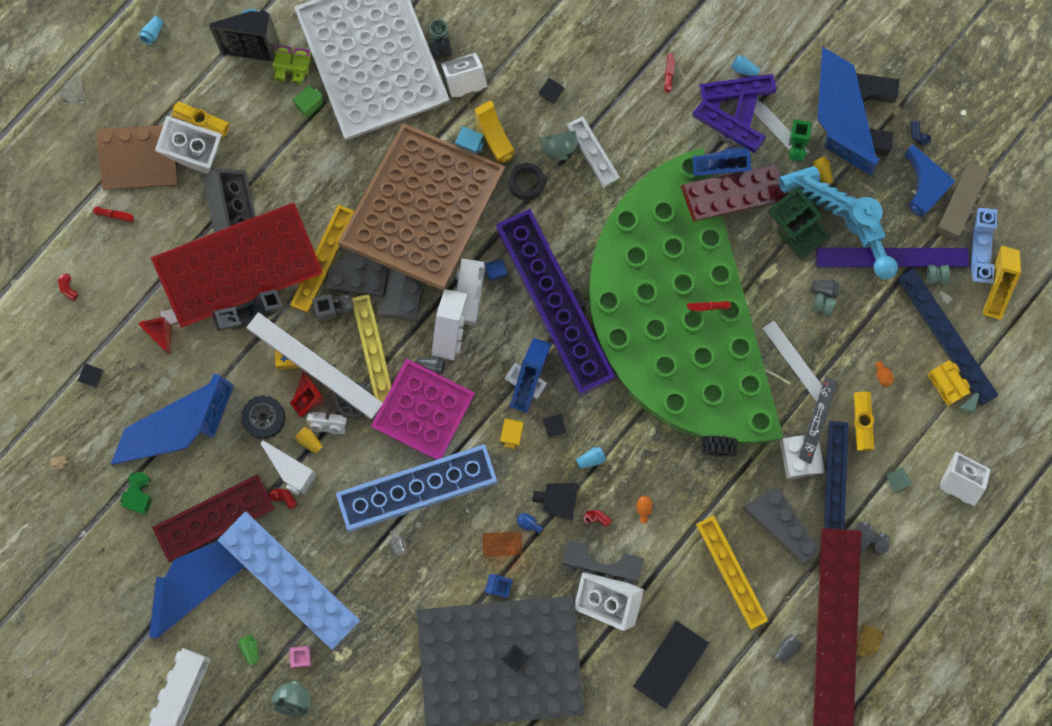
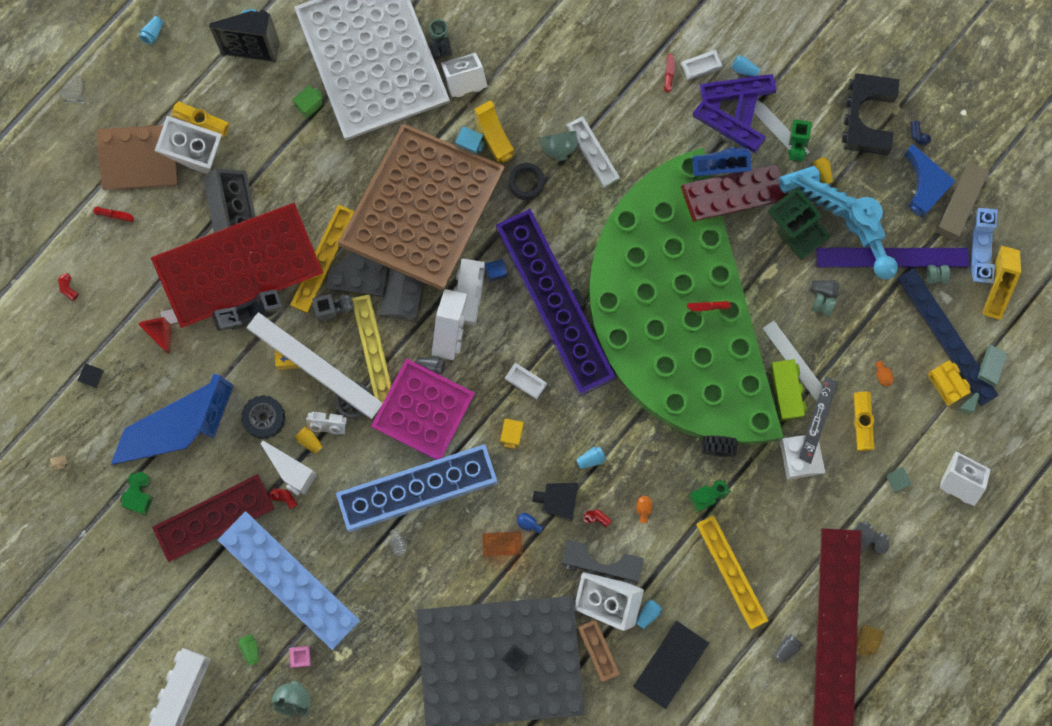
(189, 583): blue piece -> none
(291, 62): lime hips -> none
(306, 396): red slope -> none
(498, 585): blue slope -> none
(530, 374): blue arch -> none
(551, 91): black tile -> none
(554, 425): black tile -> none
(598, 650): none -> medium nougat plate
(648, 614): none -> medium azure cone
(701, 65): none -> white tile
(705, 496): none -> green brick
(780, 521): dark grey wedge -> none
(787, 390): none -> lime brick
(836, 475): dark blue plate -> none
(843, 113): blue piece -> none
(992, 365): none -> sand green tile

